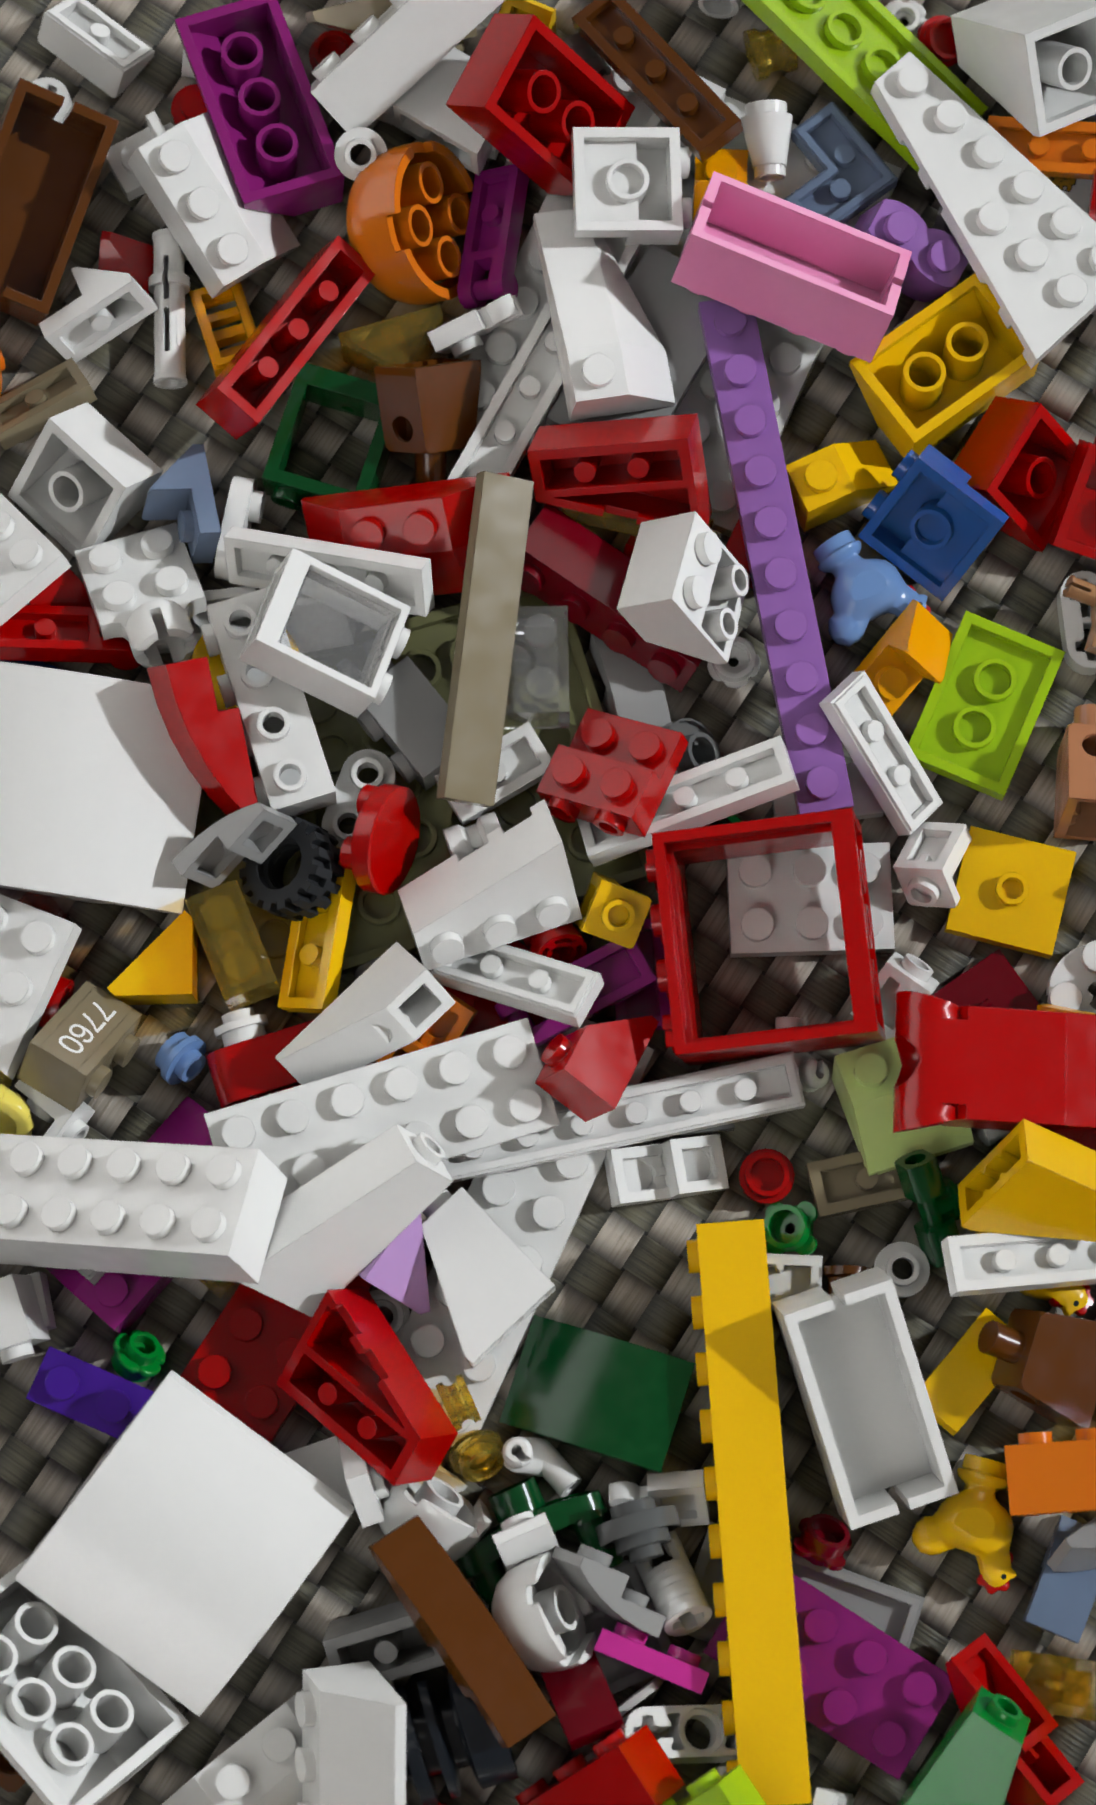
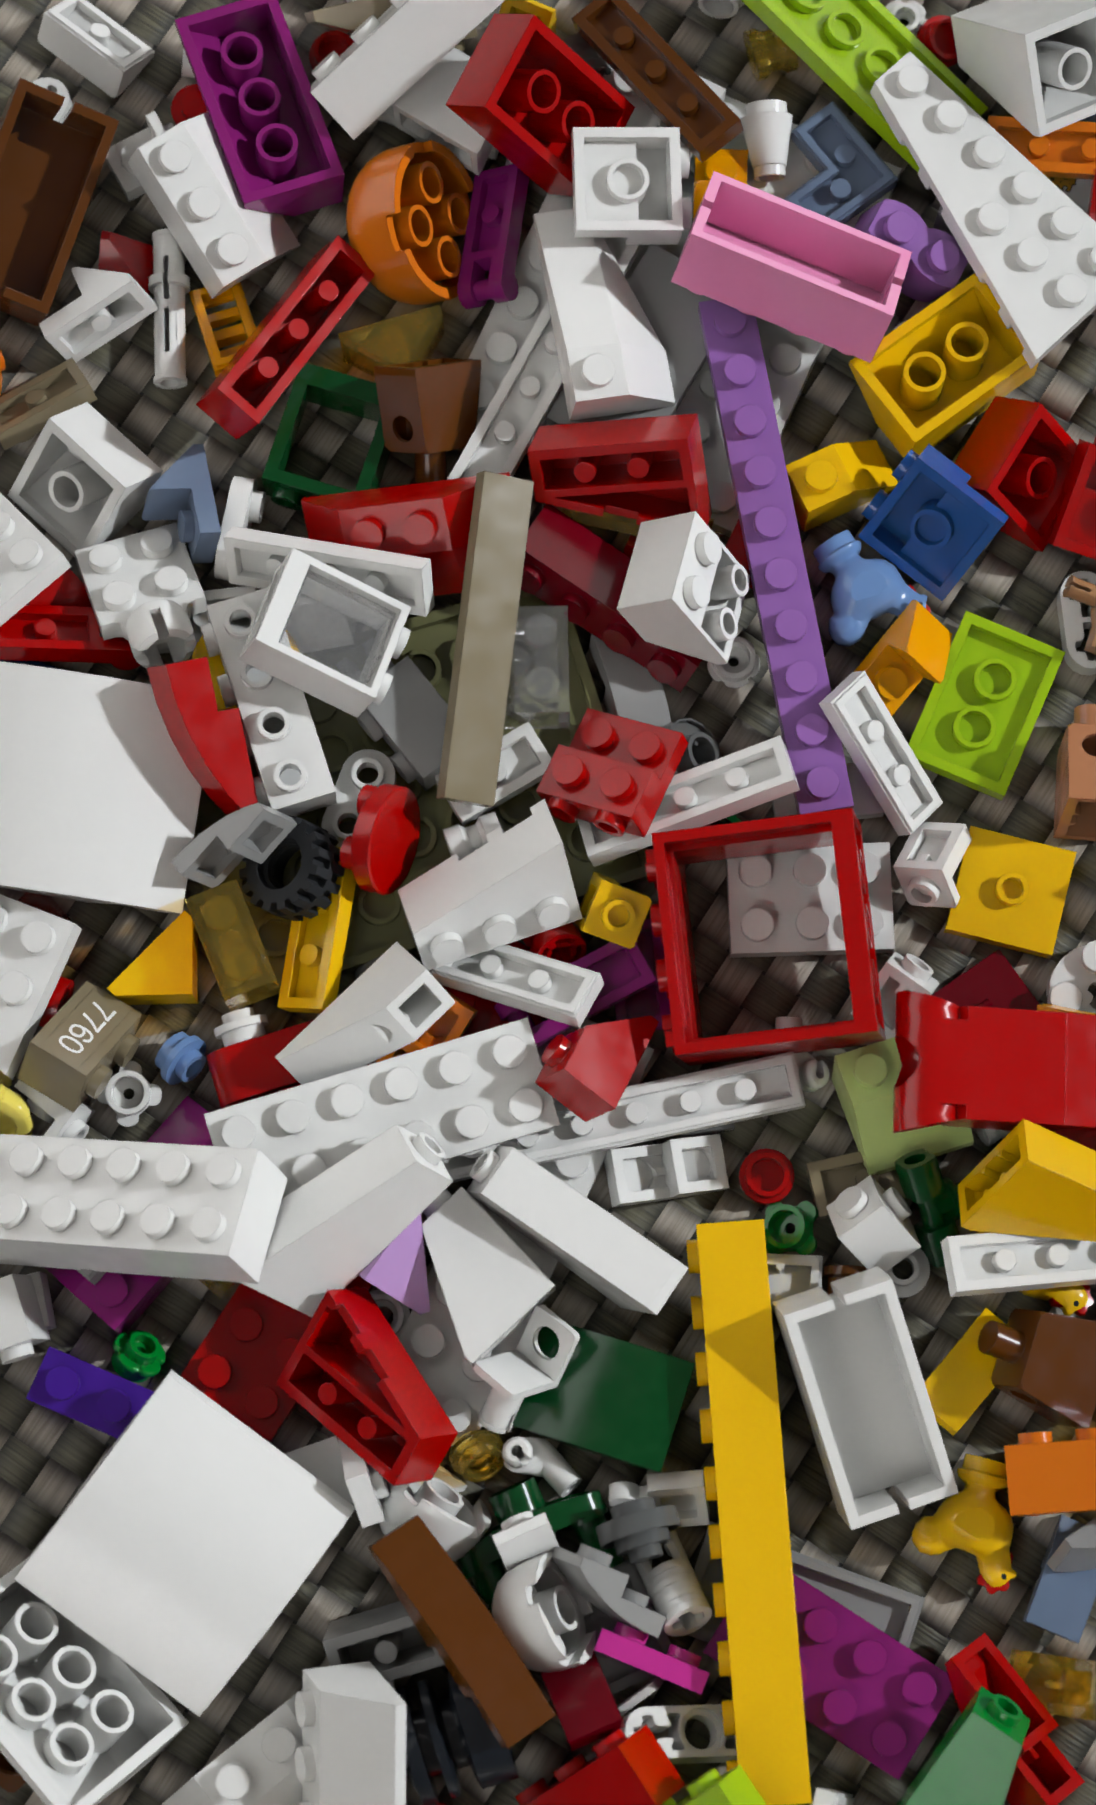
(144, 1094): none -> white plate
(350, 138): white plate -> none
(458, 1402): clear yellow bush -> none
(465, 332): white plate -> none
(524, 1370): none -> white bracket
(575, 1230): none -> white slope
(823, 1541): dark red plate -> none
(874, 1224): none -> white brick

